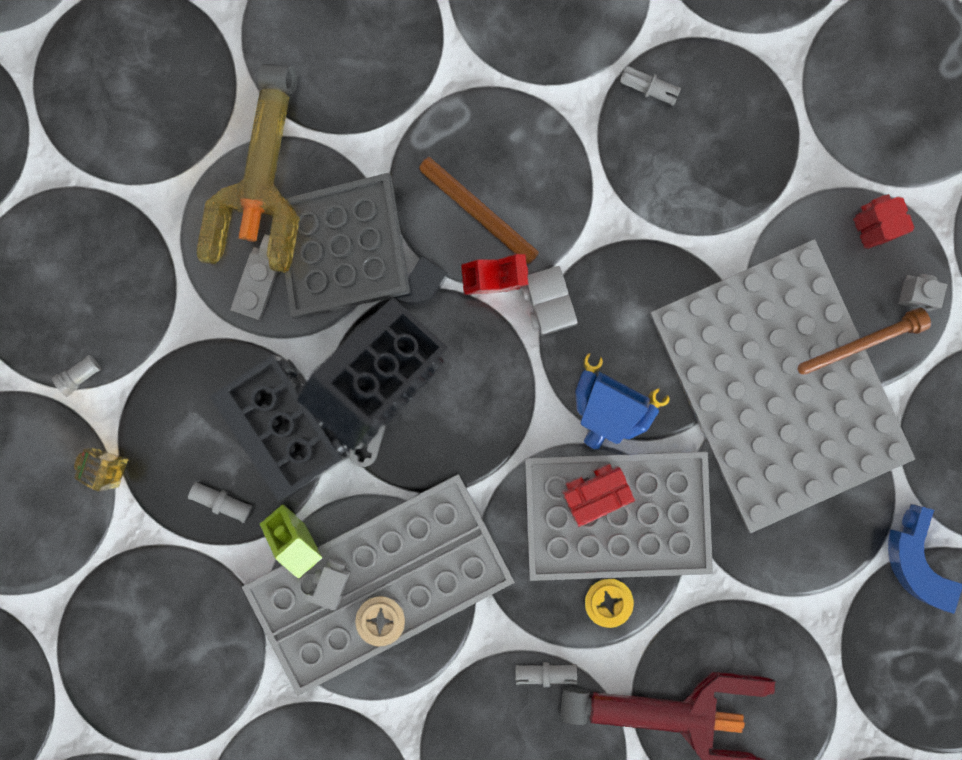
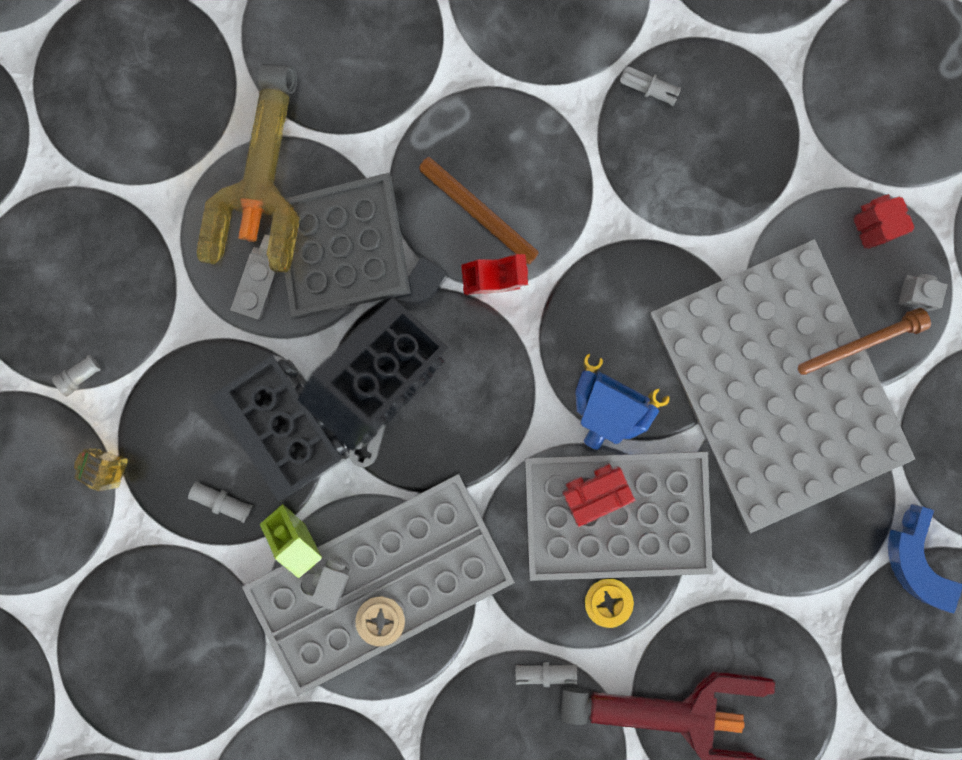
(549, 301): light grey brick -> none

